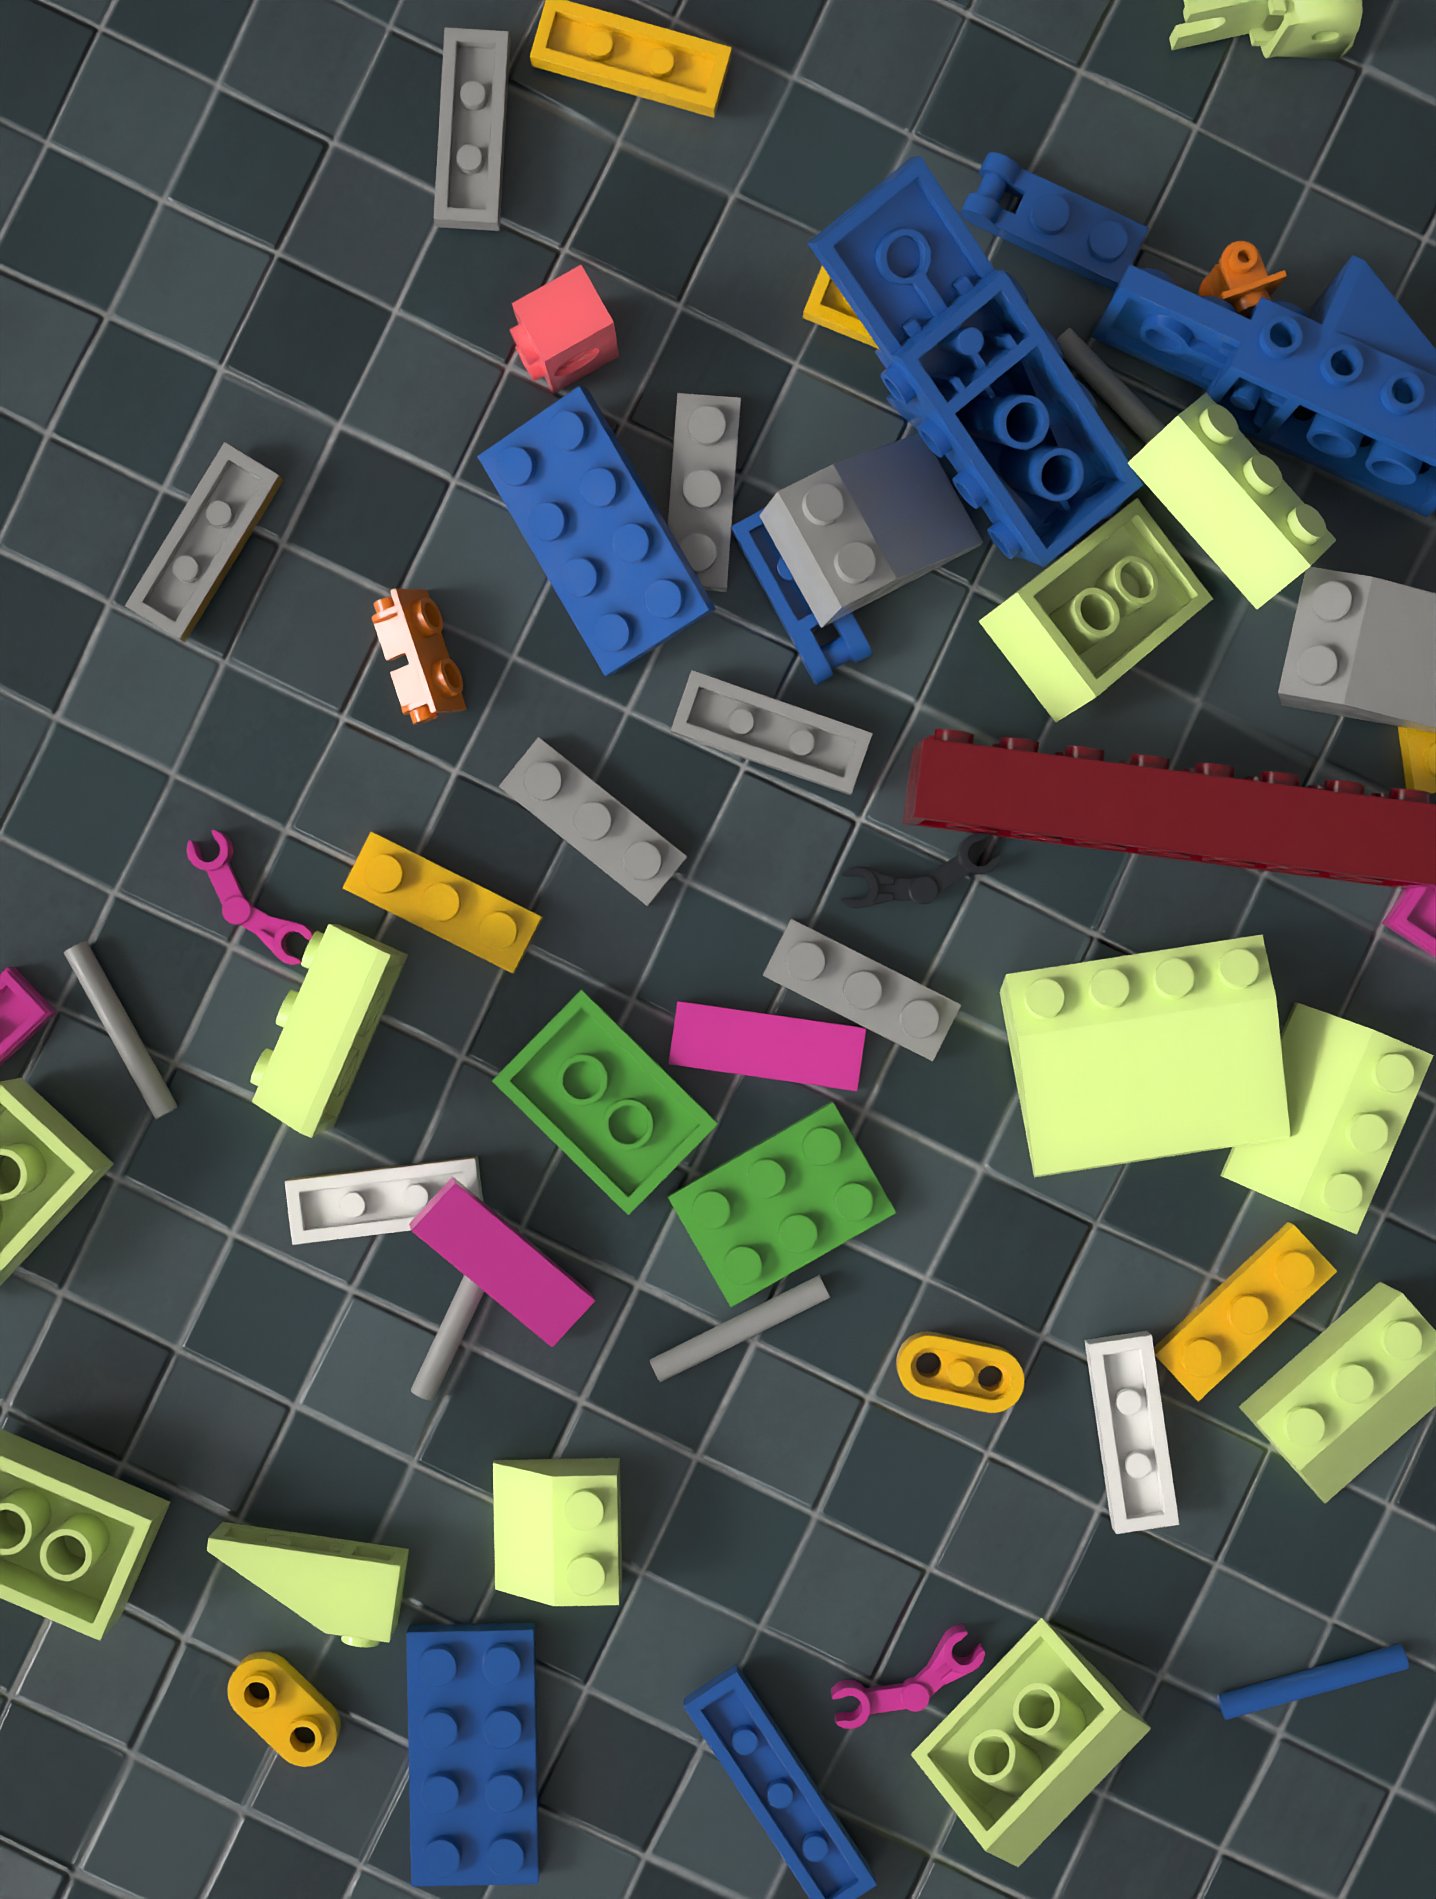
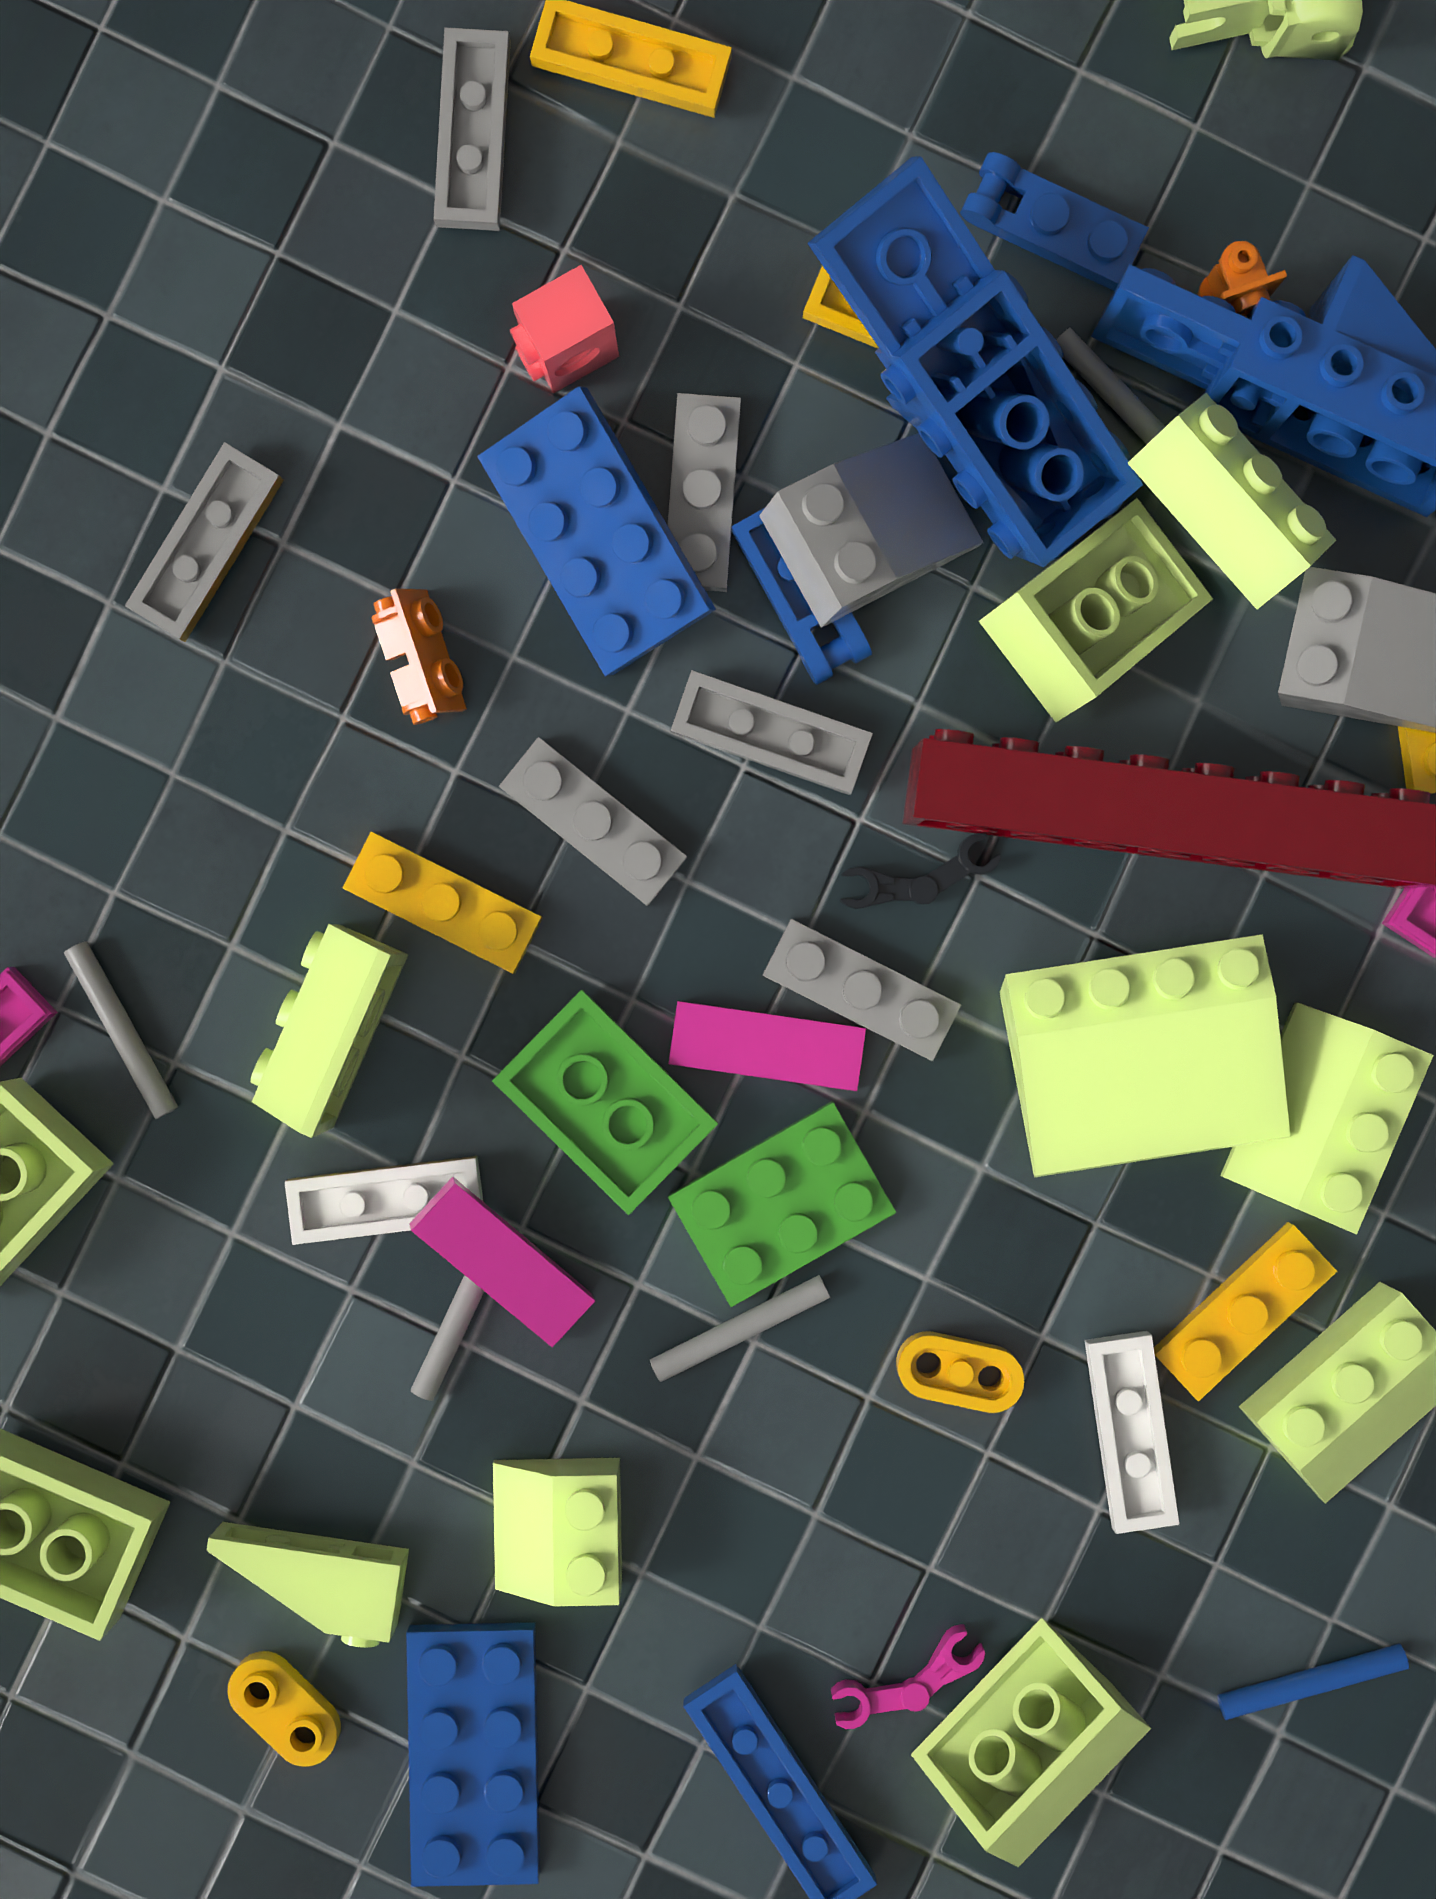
(239, 909): dark pink piece -> none

